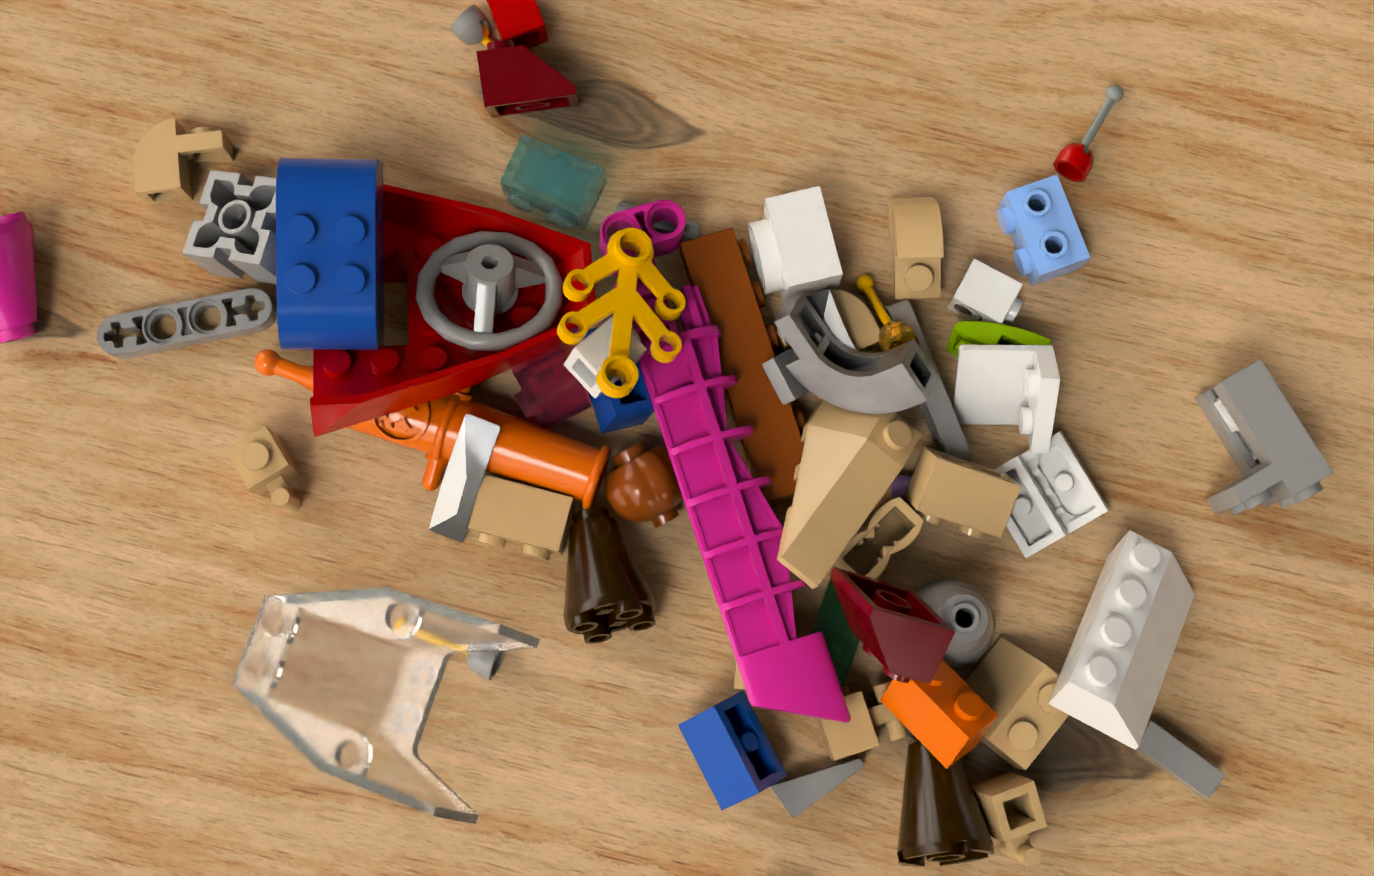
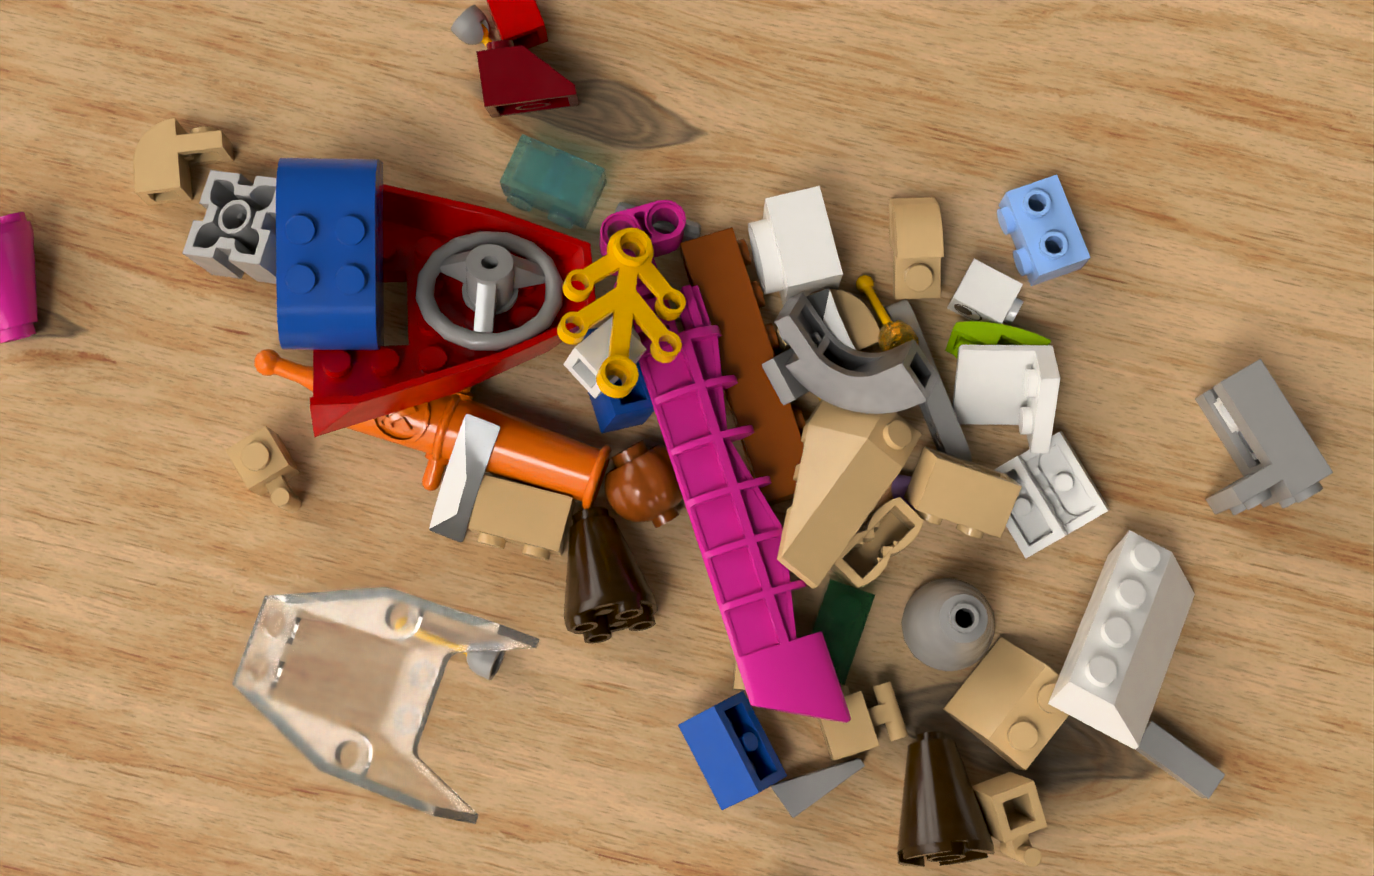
(188, 330): light grey beam -> none
(549, 389): clear pink brick -> none
(893, 625): dark red slope -> none
(941, 715): orange brick -> none
(1076, 159): red hinge -> none

